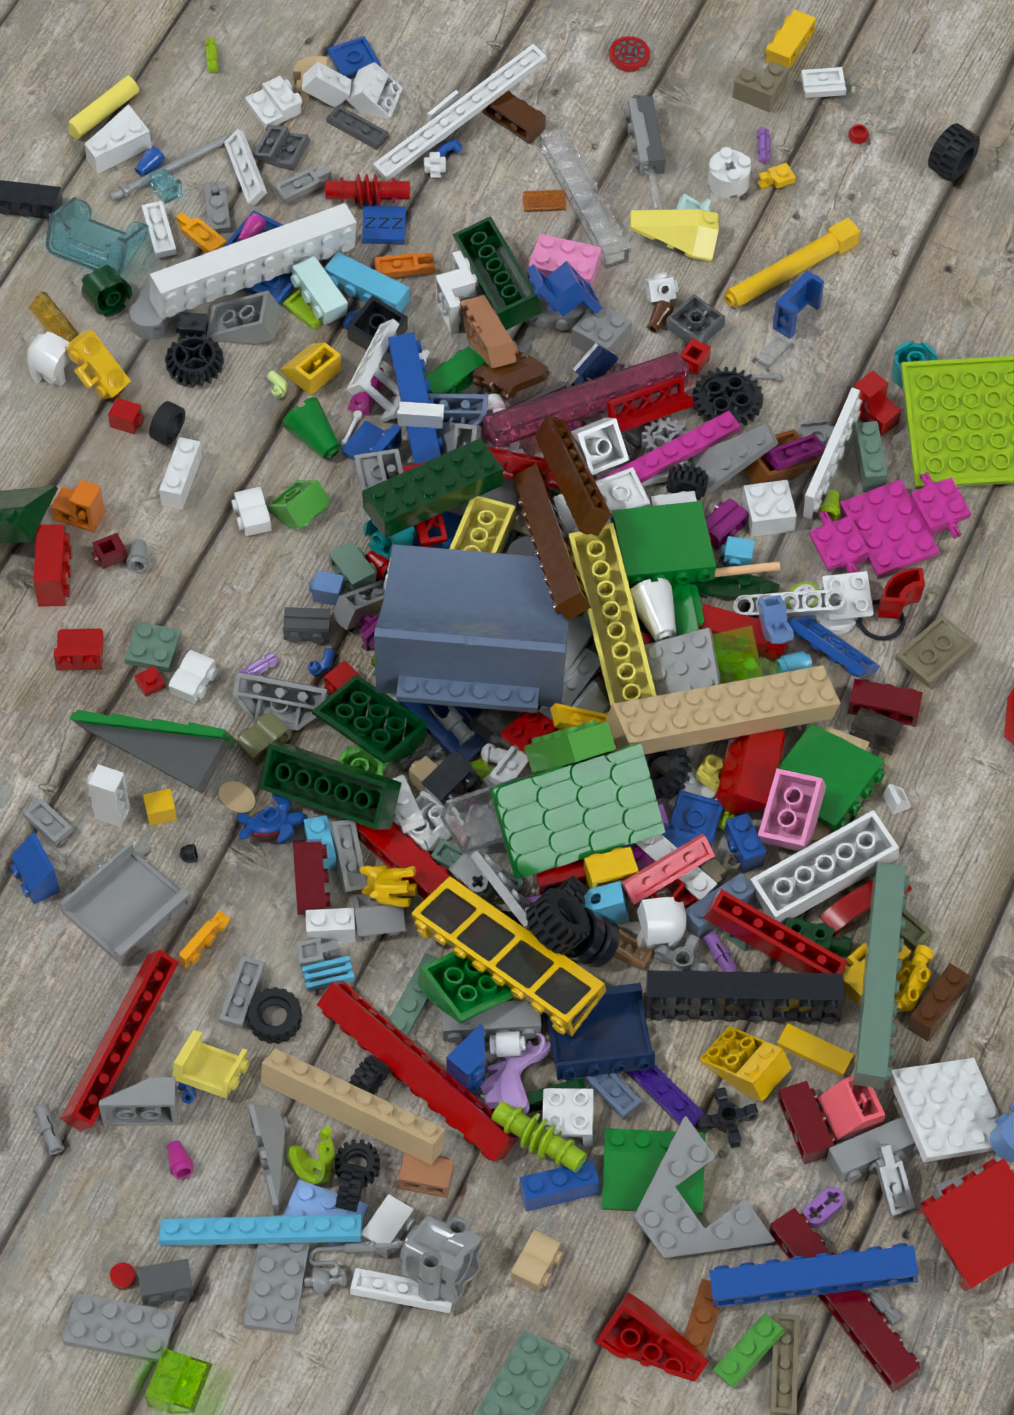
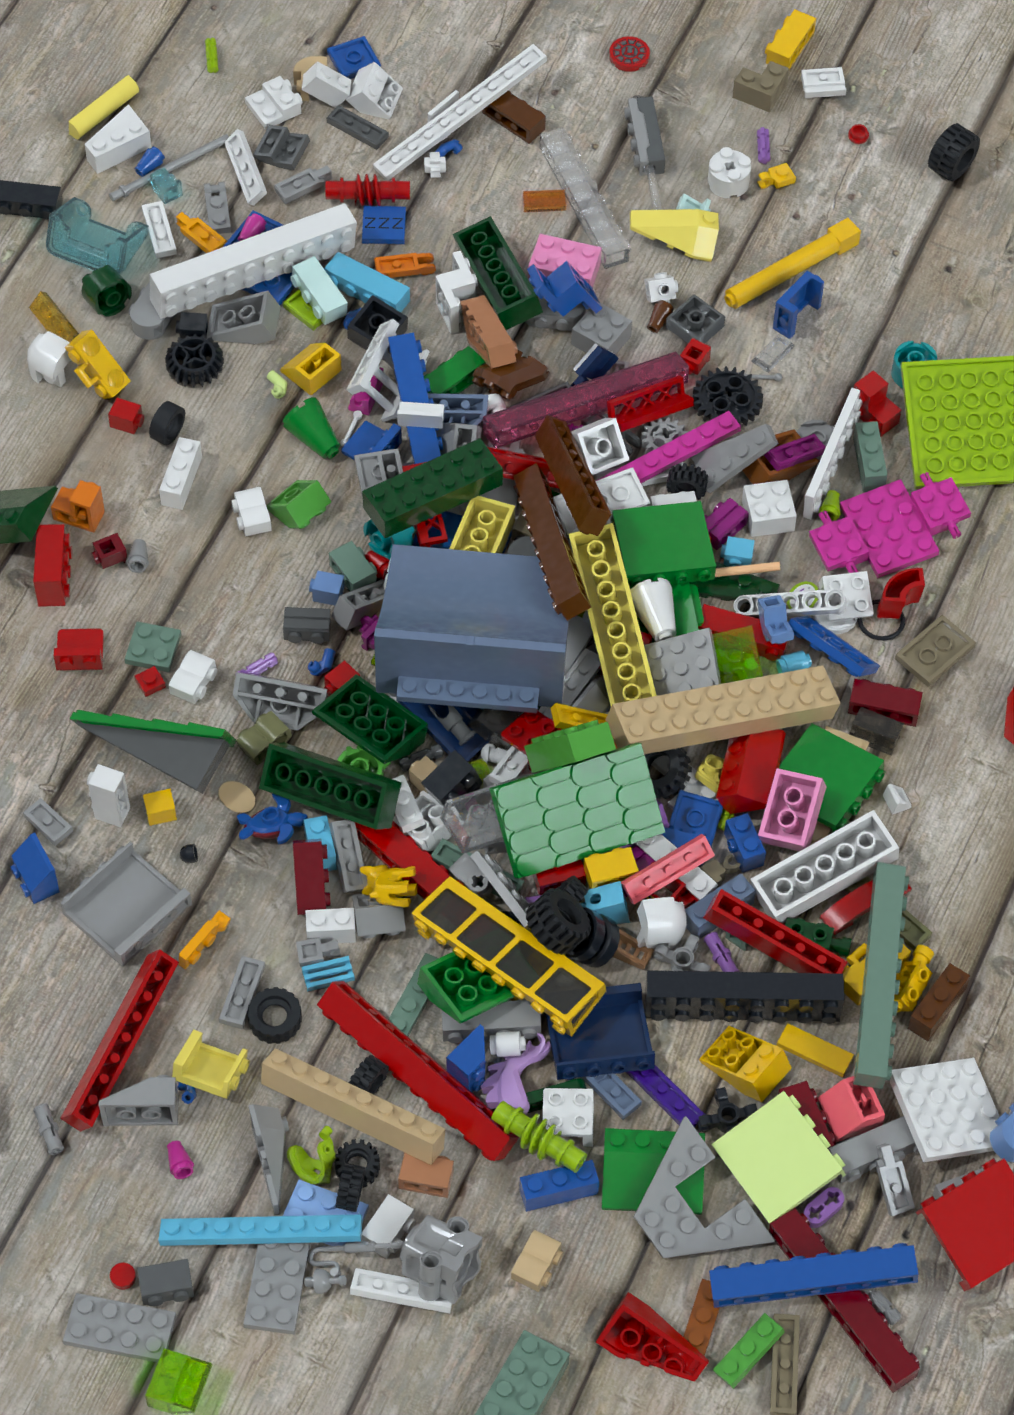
(778, 1157): none -> yellowish green panel

